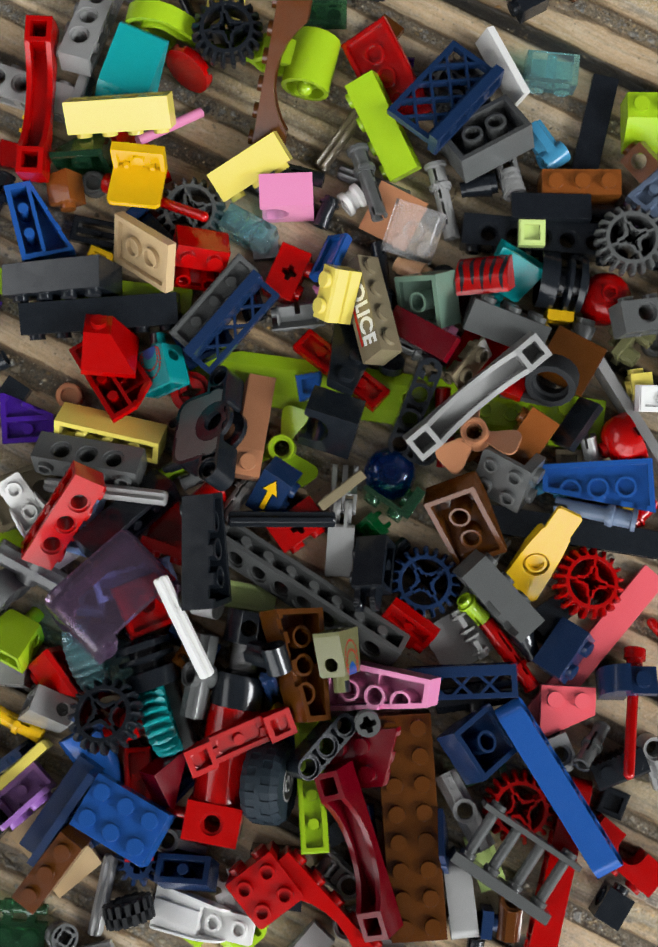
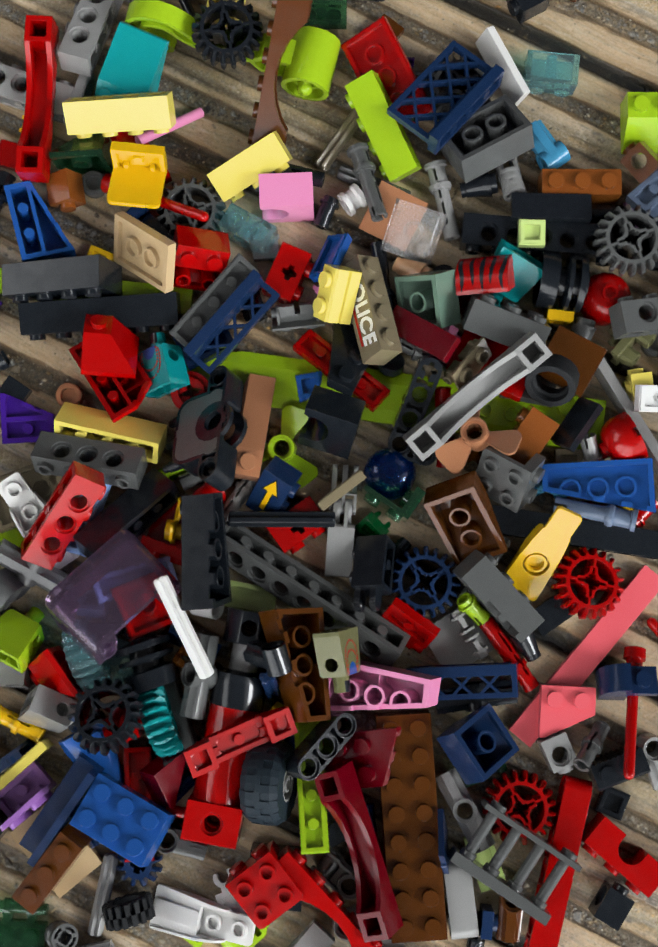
(89, 241): black tile -> none
(121, 493): light grey axle -> none
(173, 528): none -> yellow plate
(186, 872): dark blue brick -> none
(188, 68): red tile -> none
(368, 728): dark grey pin -> none
(559, 787): blue beam -> none
(564, 651): dark blue brick -> none
(595, 122): black tile -> none

